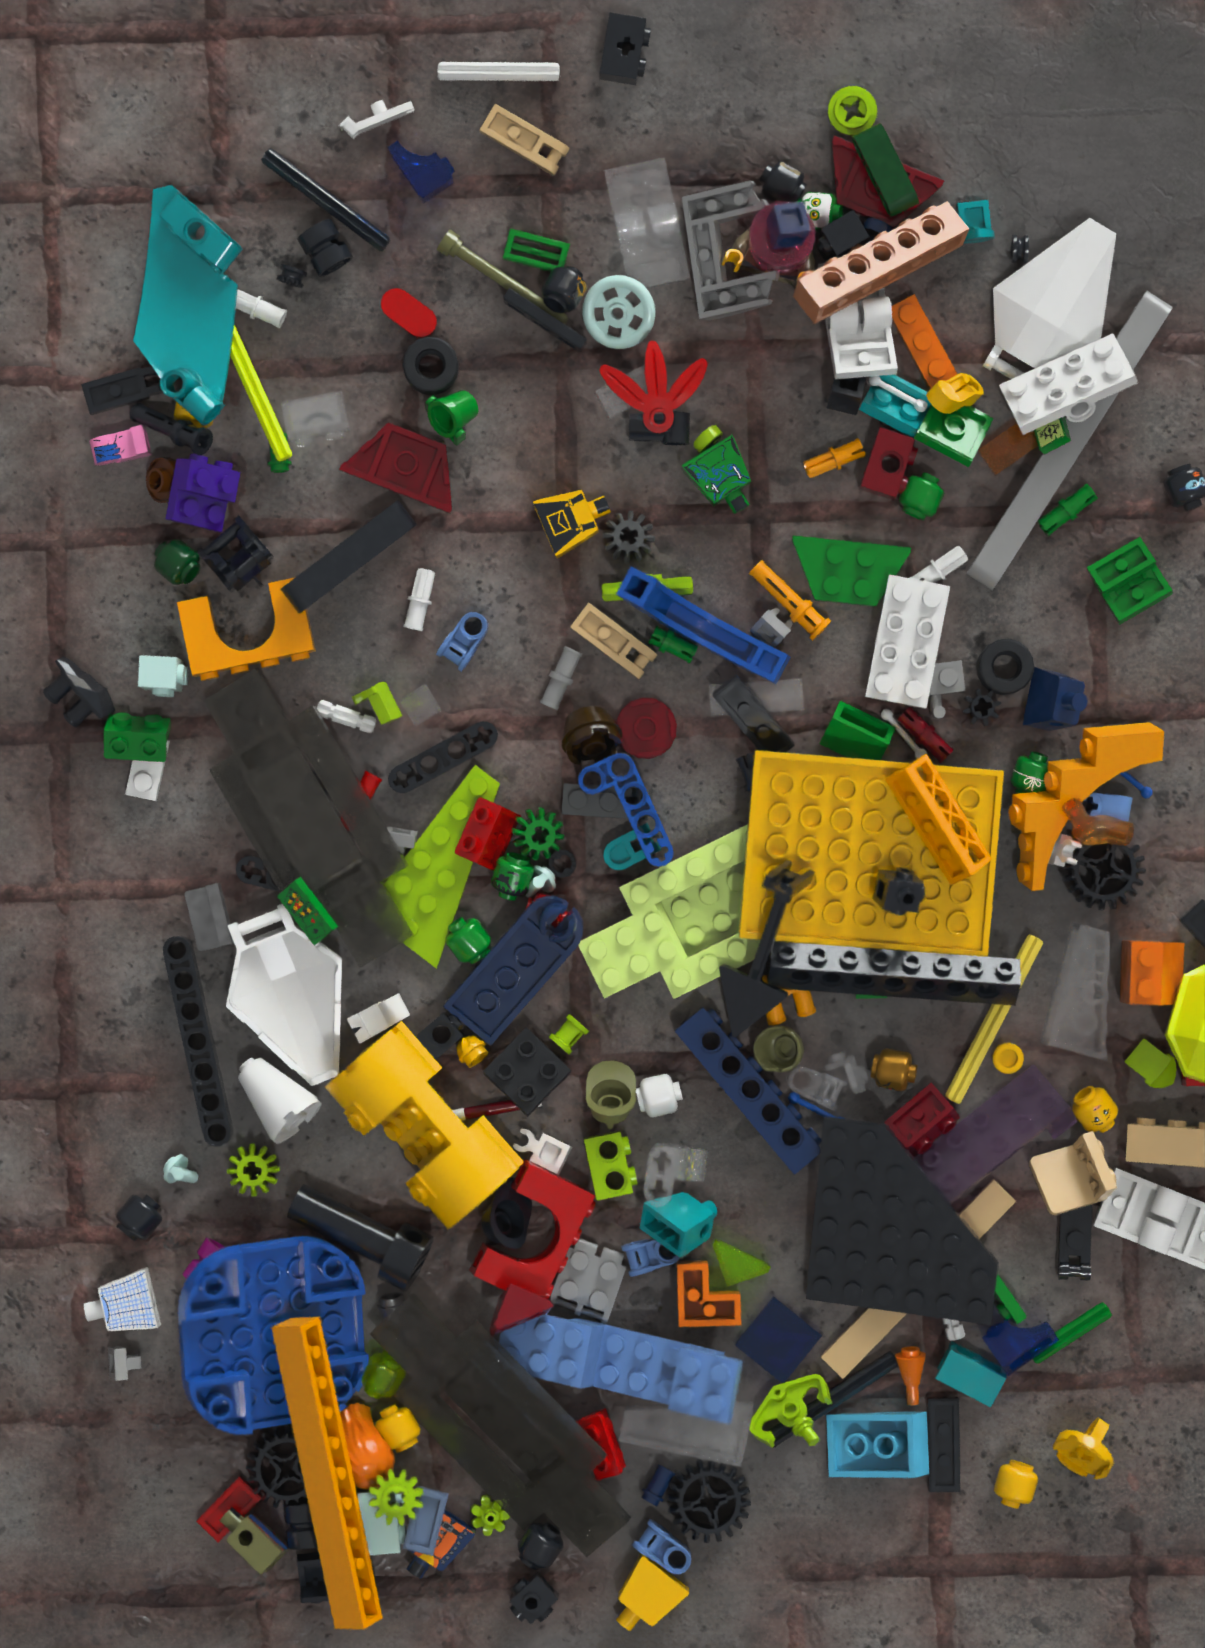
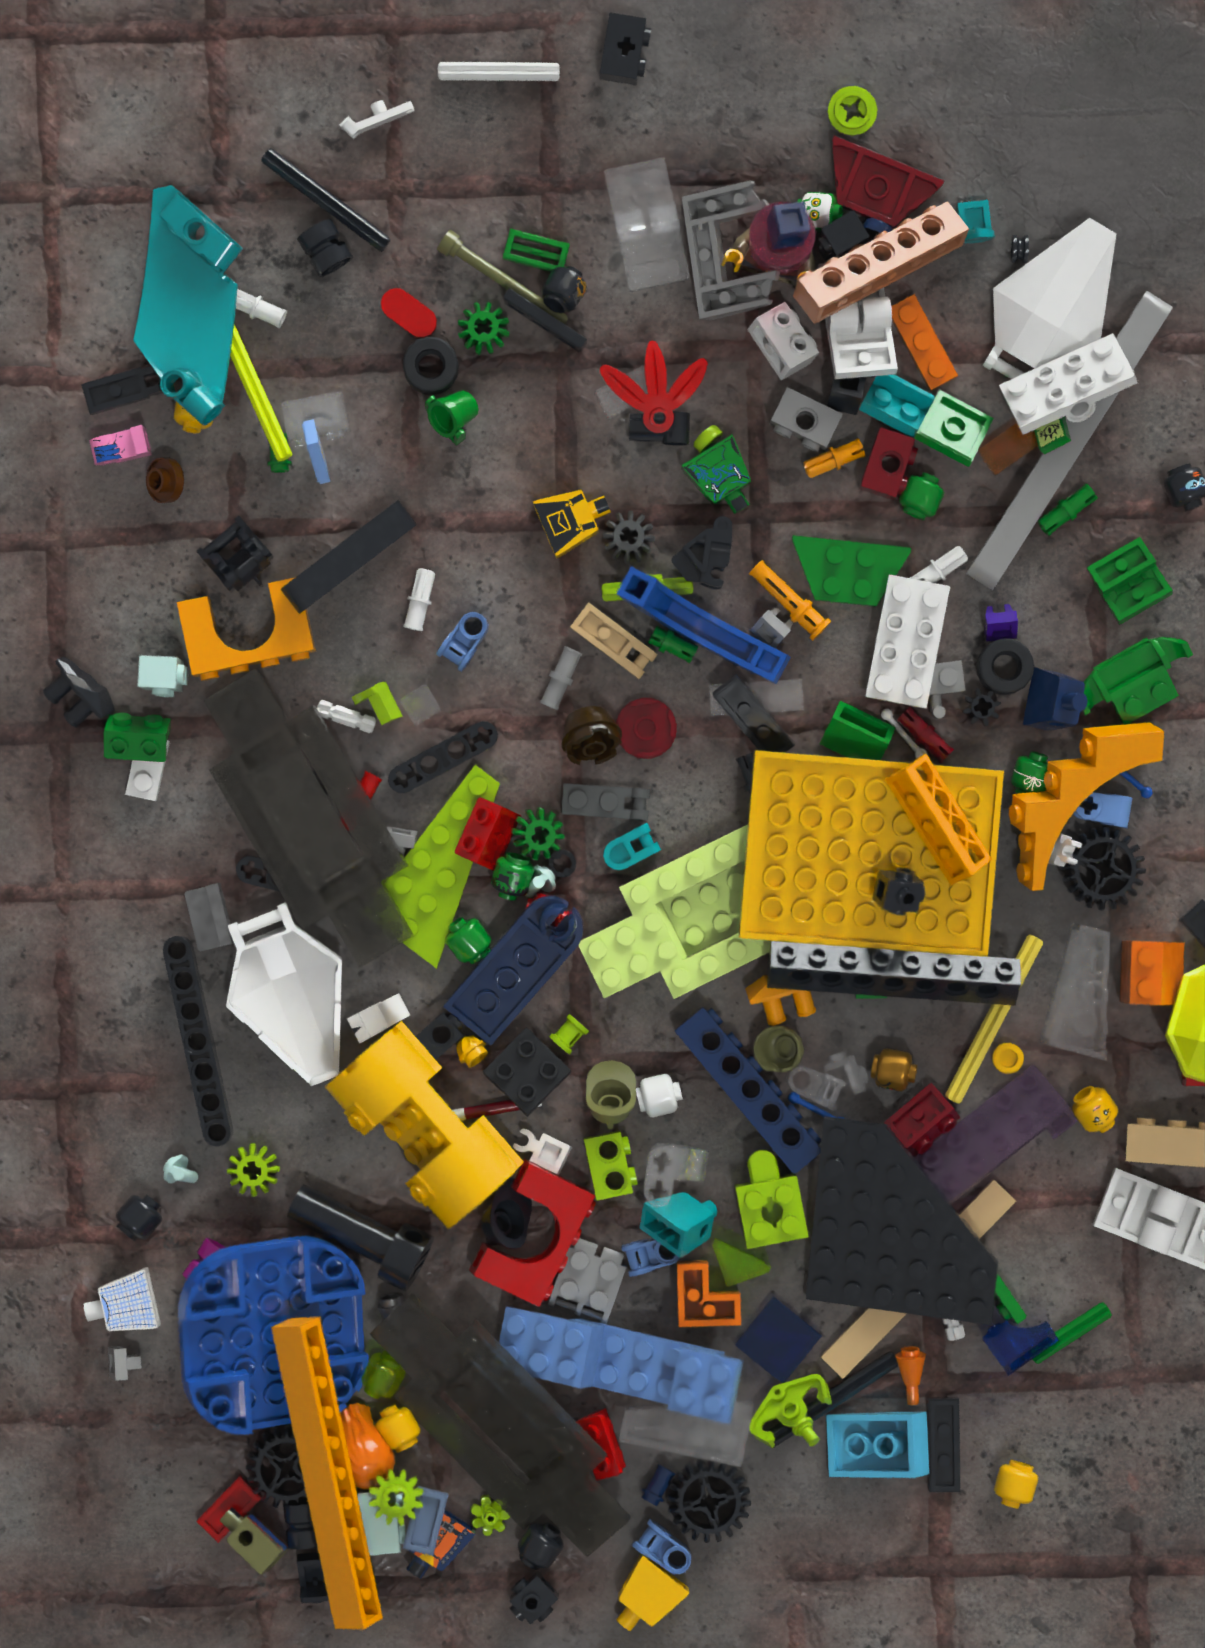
(177, 562): dark green head -> none
(180, 431): black pin -> none
(201, 492): dark purple plate -> none
(277, 1099): white cone -> none
(292, 275): black bush -> none
(307, 911): green tile -> none
(315, 451): none -> light blue tile
(404, 465): dark red wing -> none
(425, 173): clear blue arch -> none
(483, 317): none -> green gear
(517, 1307): dark red slope -> none
(523, 138): tan plate -> none
(596, 299): light aqua plate -> none
(633, 812): blue beam -> none
(706, 553): none -> black piece
(747, 994): black piece -> none
(770, 1203): none -> lime brick
(782, 183): black head -> none
(783, 340): none -> white brick
(824, 420): none -> light grey brick
(885, 170): dark green beam -> none
(920, 405): white hinge -> none
(955, 393): yellow piece -> none
(971, 1374): teal hinge -> none
(1001, 625): none -> dark purple tile
(1073, 1175): tan bracket -> none
(1075, 1240): black plate -> none
(1084, 1451): yellow tile -> none
(1096, 829): clear orange arm -> none
(1136, 678): none -> green plate
(1153, 1065): lime tile -> none

